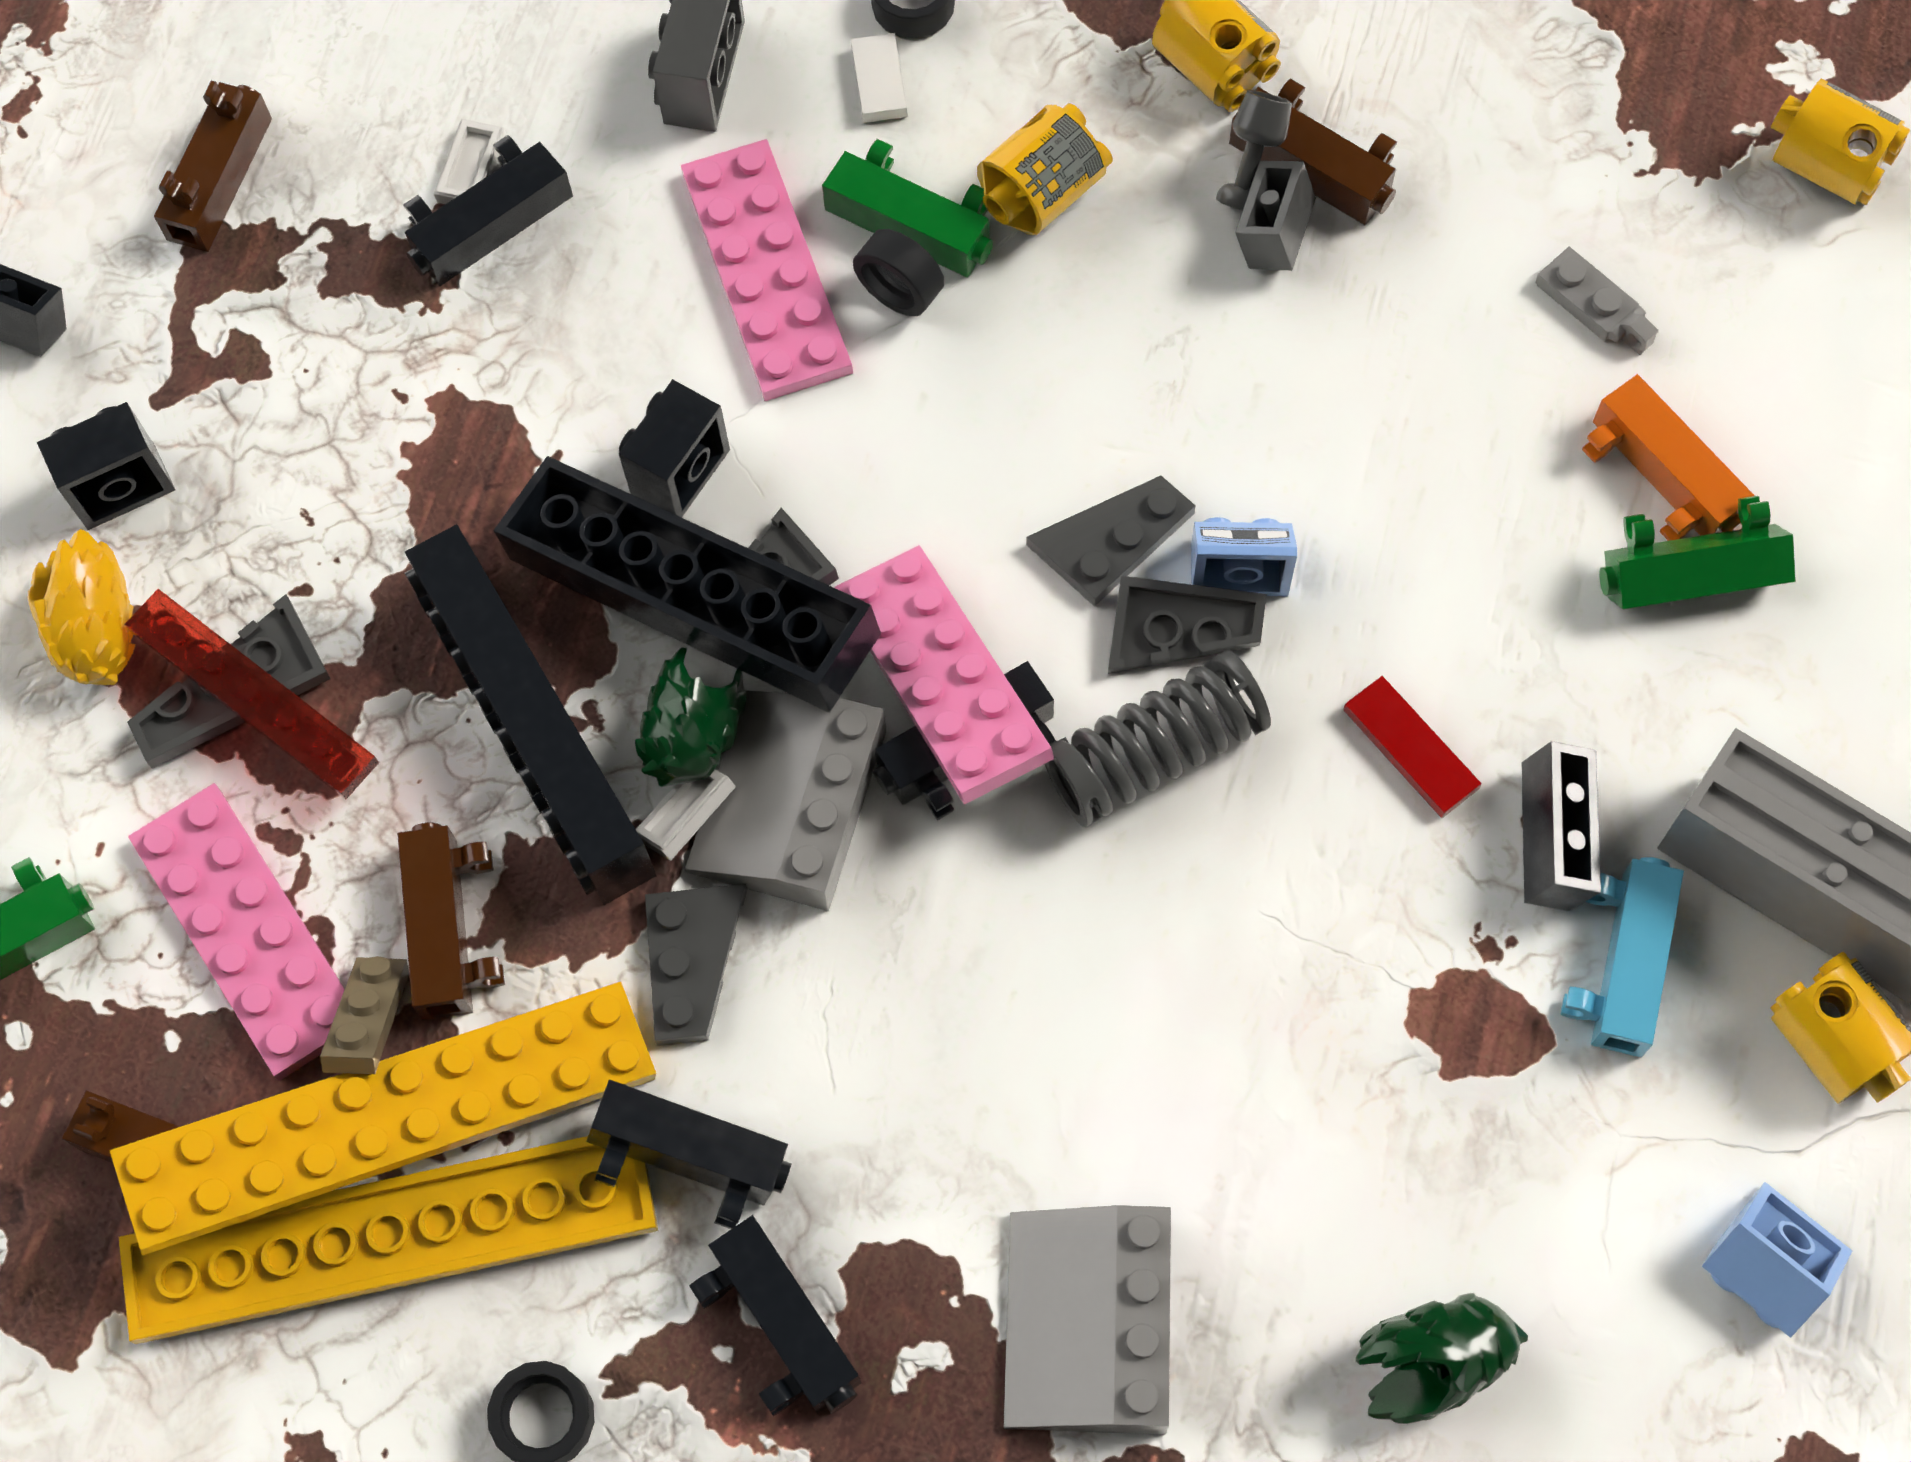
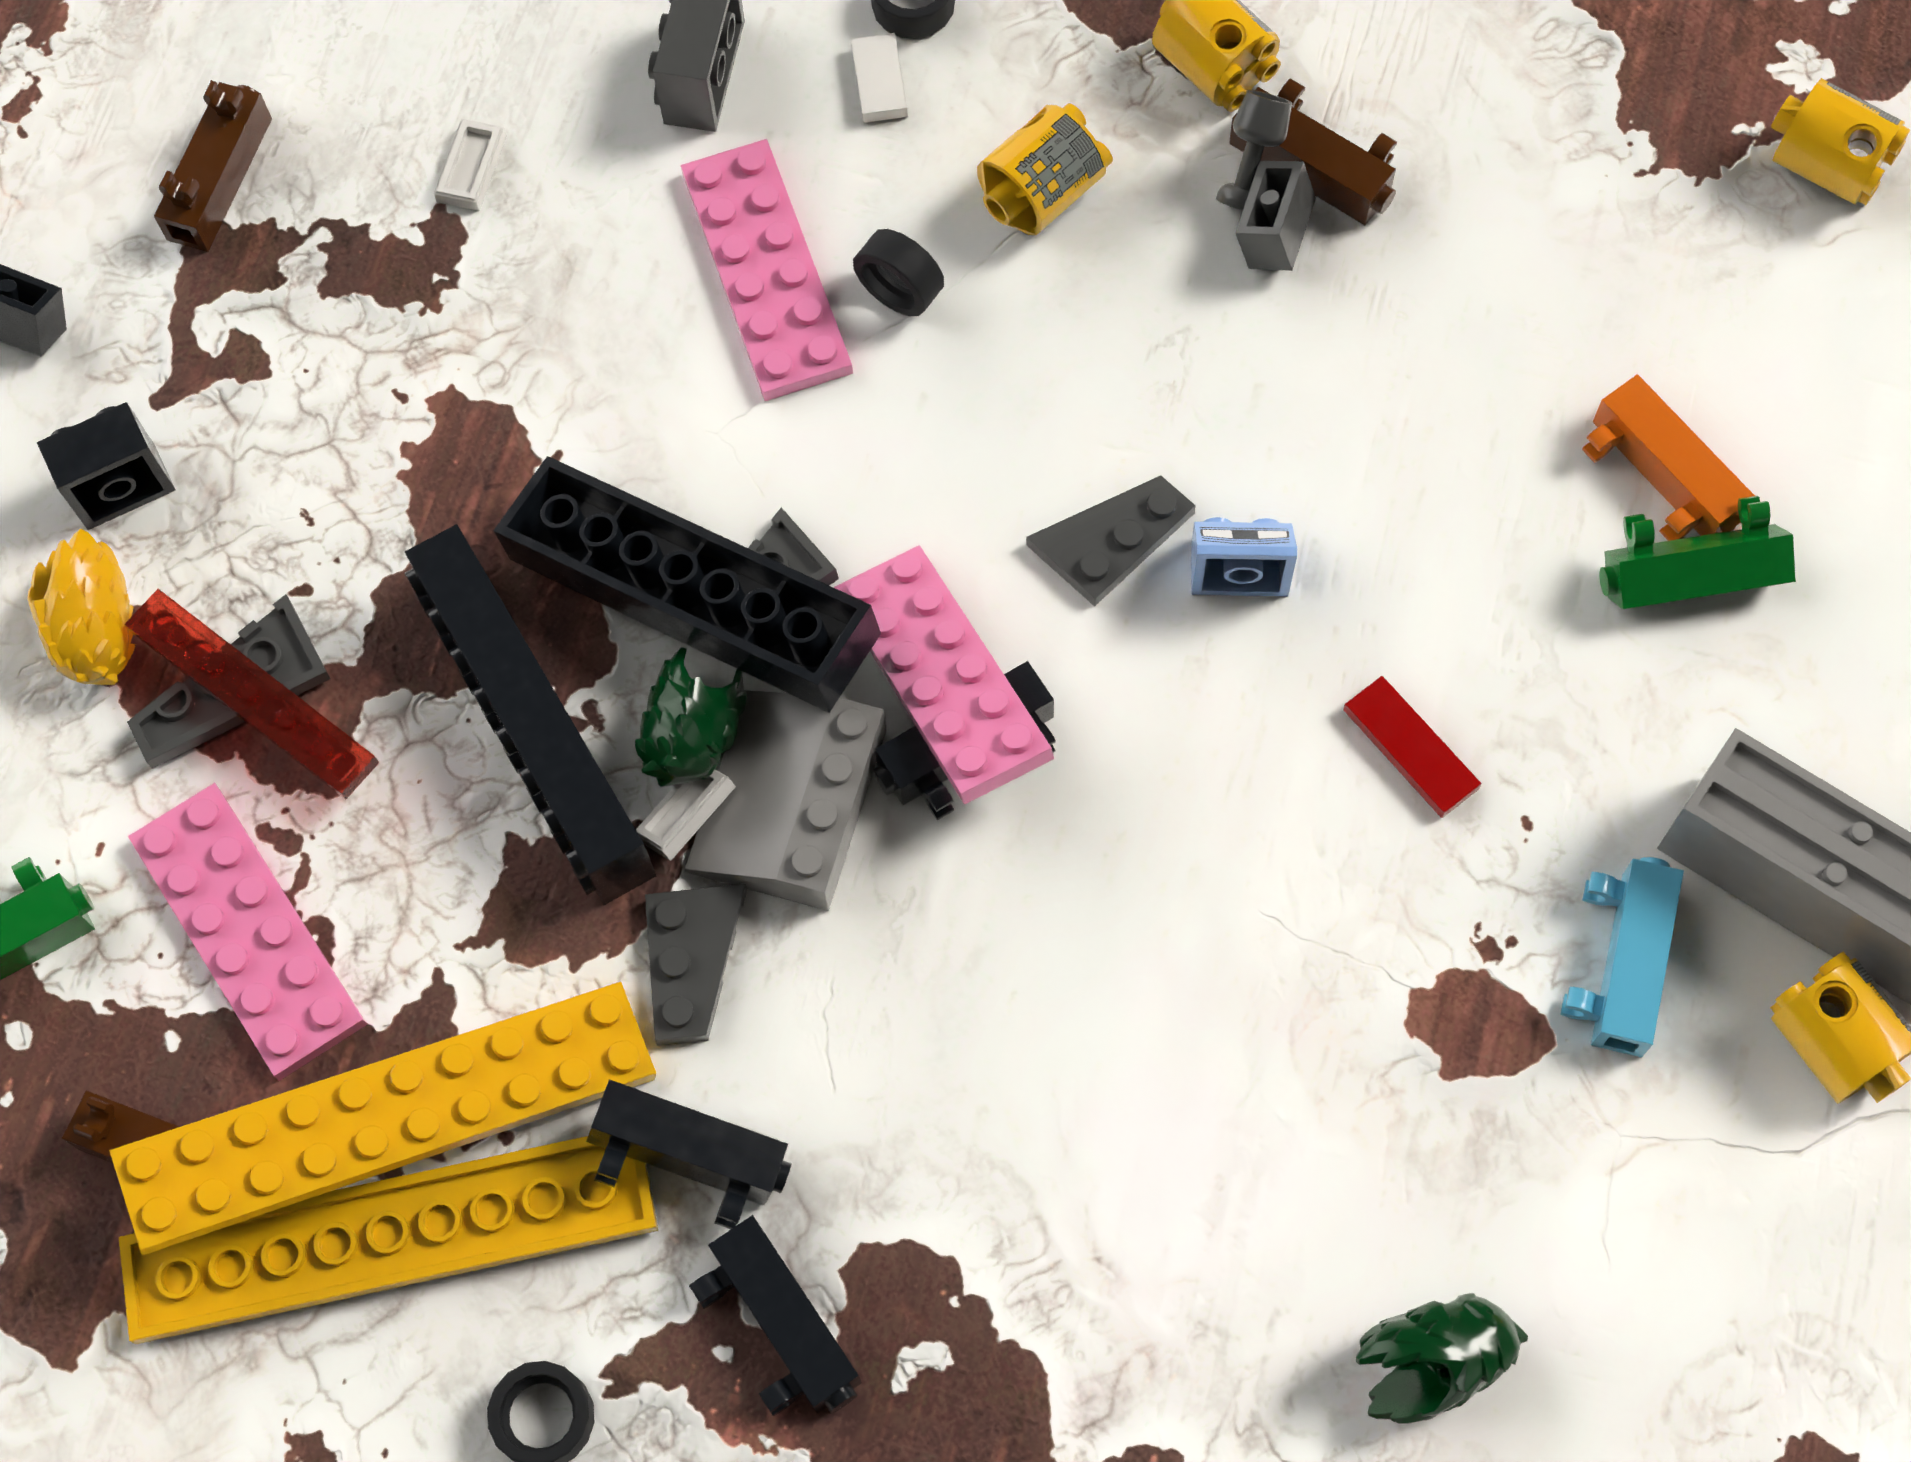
(364, 1016): dark tan plate -> none
(436, 922): reddish brown brick -> none
(486, 213): black brick -> none
(674, 448): black brick -> none
(879, 199): green brick -> none
(1072, 768): dark grey piece -> none
(1089, 1320): light grey slope -> none
(1180, 622): dark grey wing -> none
(1560, 826): black brick -> none
(1596, 301): light grey hinge -> none
(1777, 1260): light blue slope -> none

